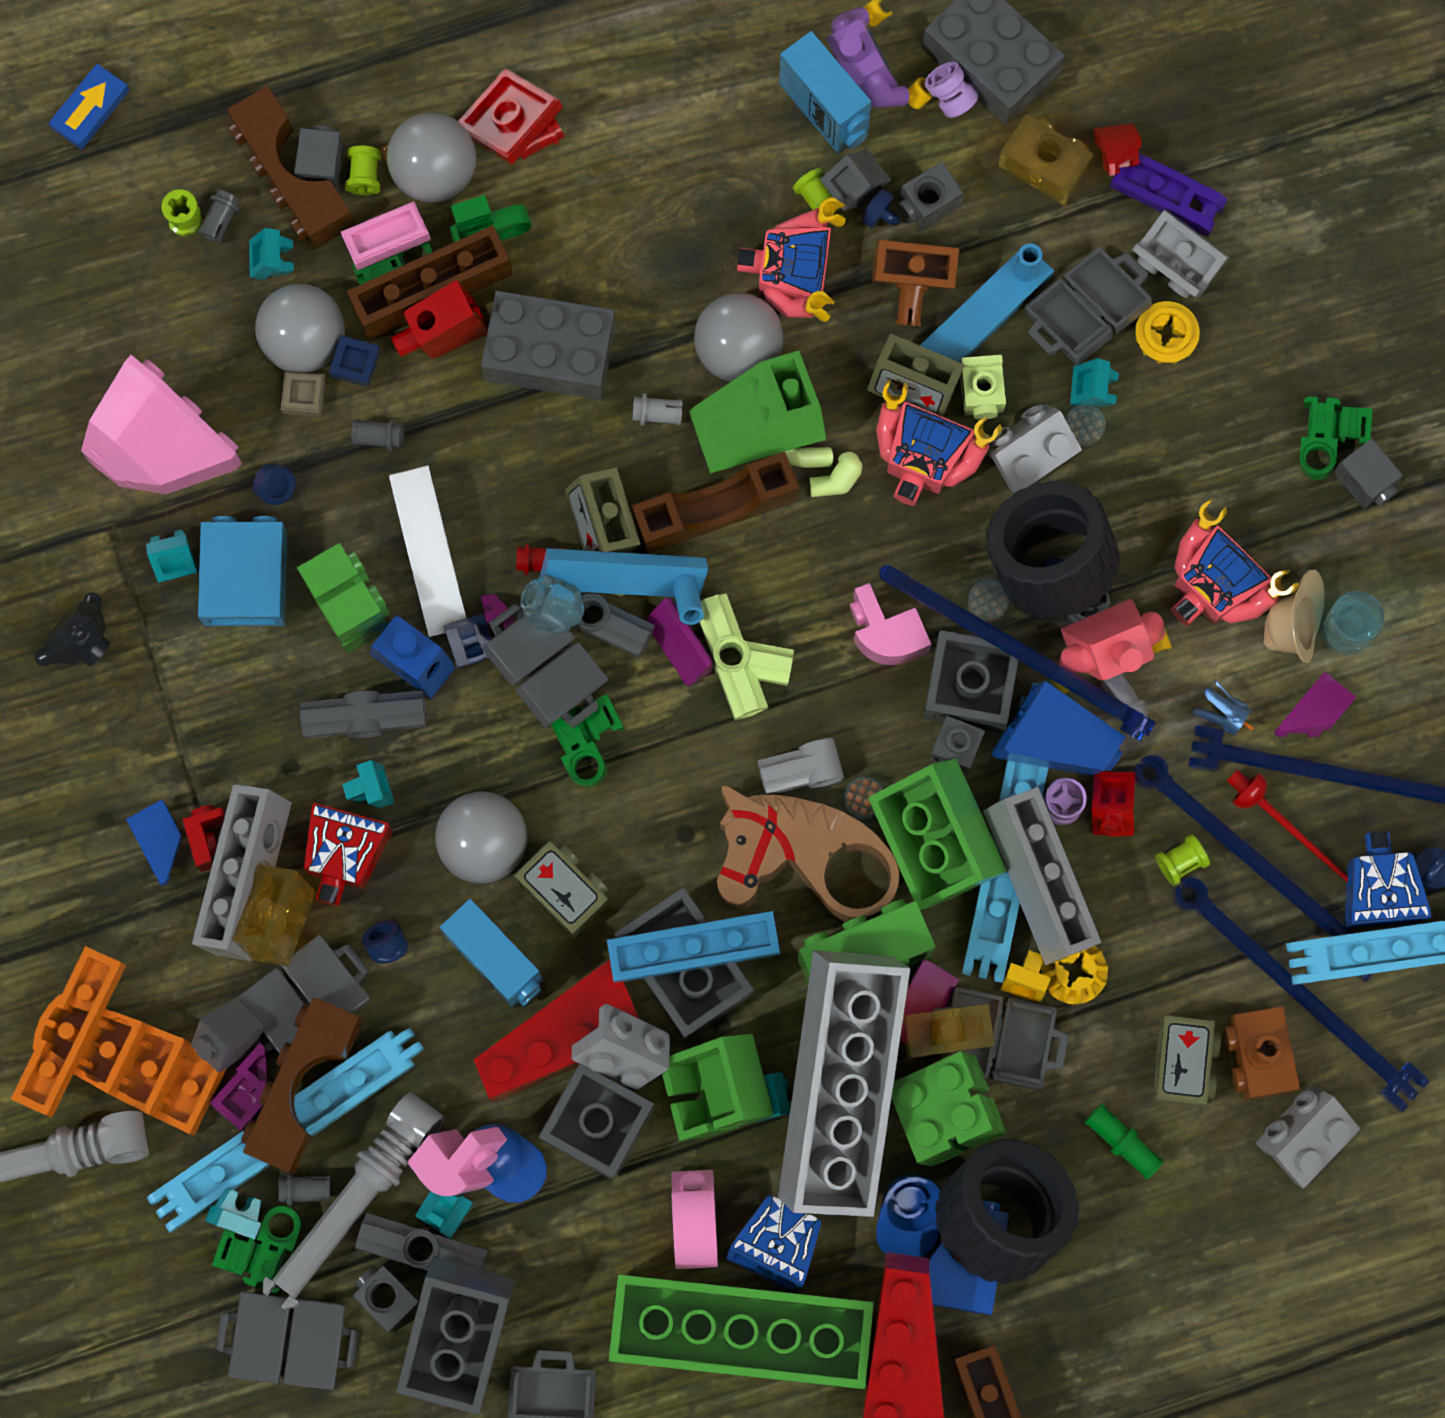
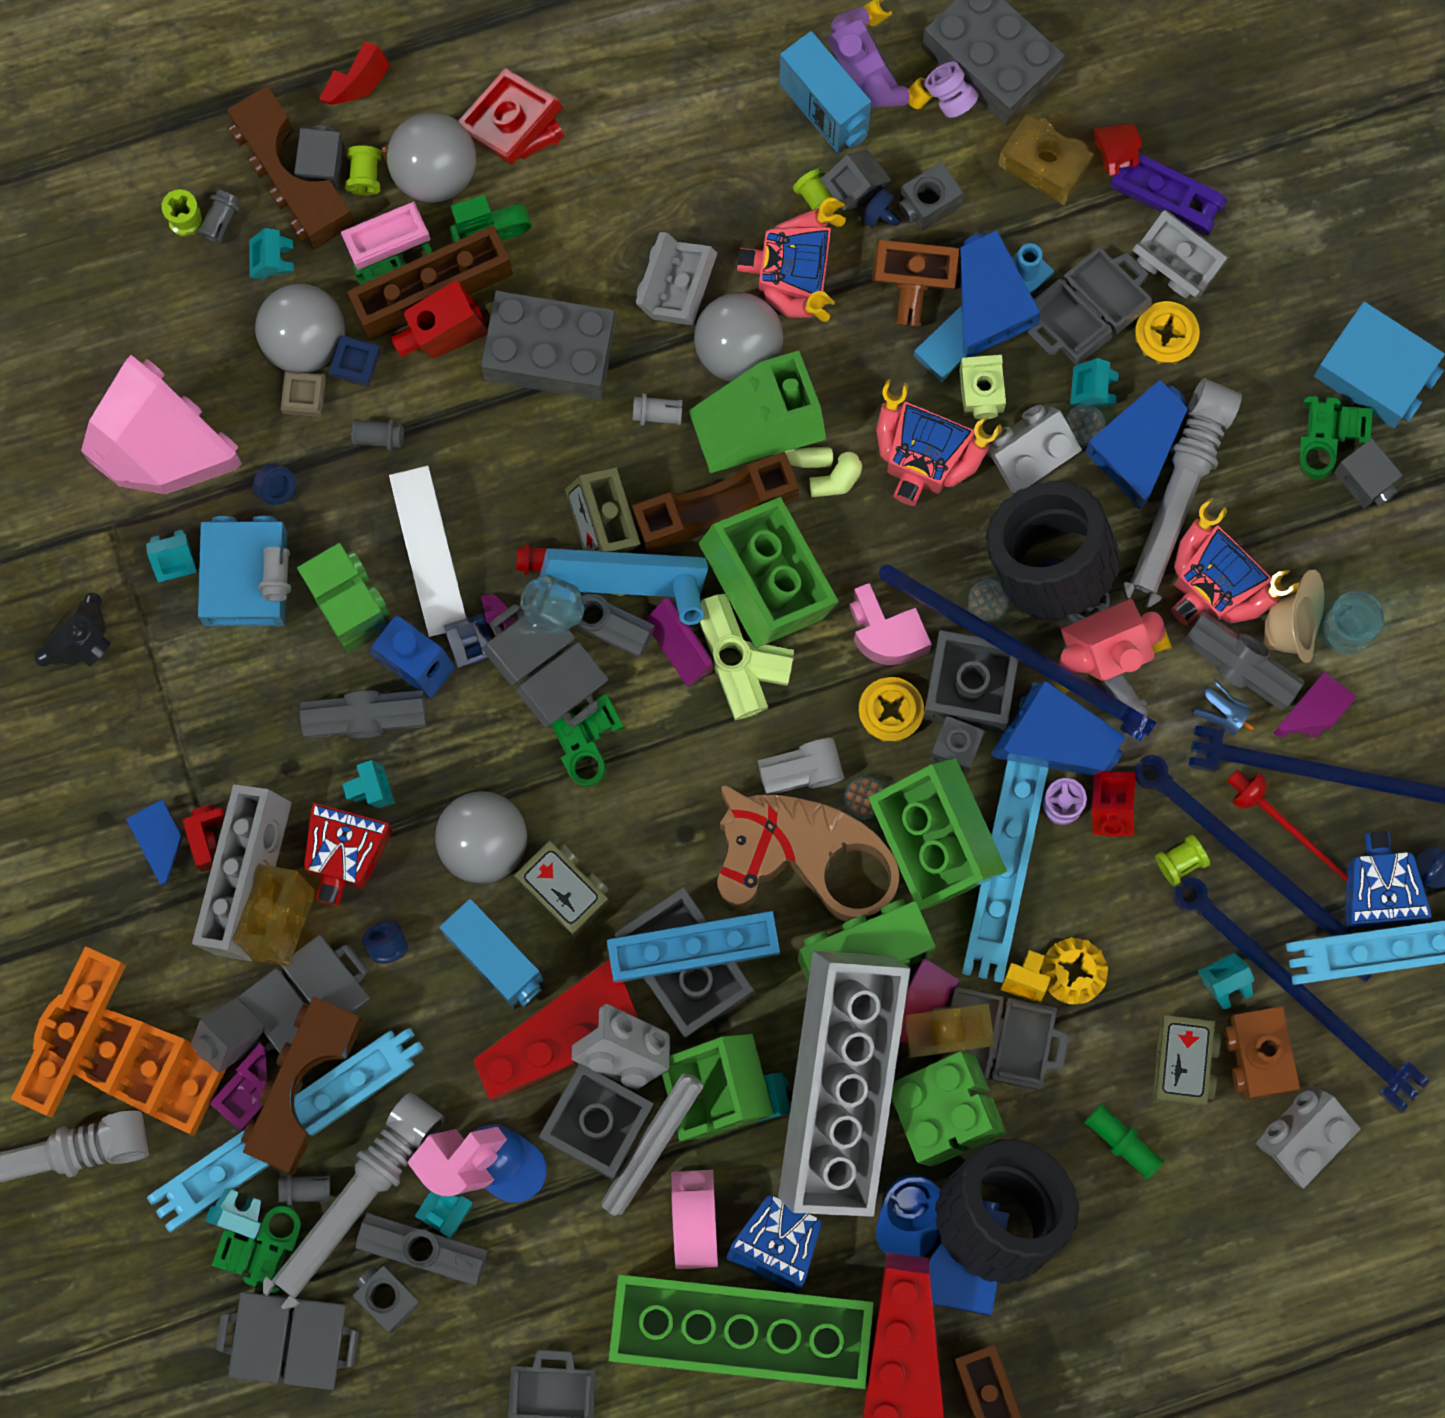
(89, 106): blue tile -> none
(275, 574): none -> light grey pin
(361, 79): none -> red slope
(455, 1335): dark grey brick -> none
(652, 1144): none -> light grey axle
(675, 280): none -> light grey bracket
(768, 572): none -> bright green brick
(891, 690): none -> yellow gear
(928, 375): olive brick -> none
(992, 295): none -> blue slope
(1041, 876): light grey brick -> none
(1138, 441): none -> blue slope
(1210, 413): none -> light grey piece
(1226, 977): none -> teal tile
(1243, 660): none -> dark grey piece
(1381, 366): none -> dark azure brick

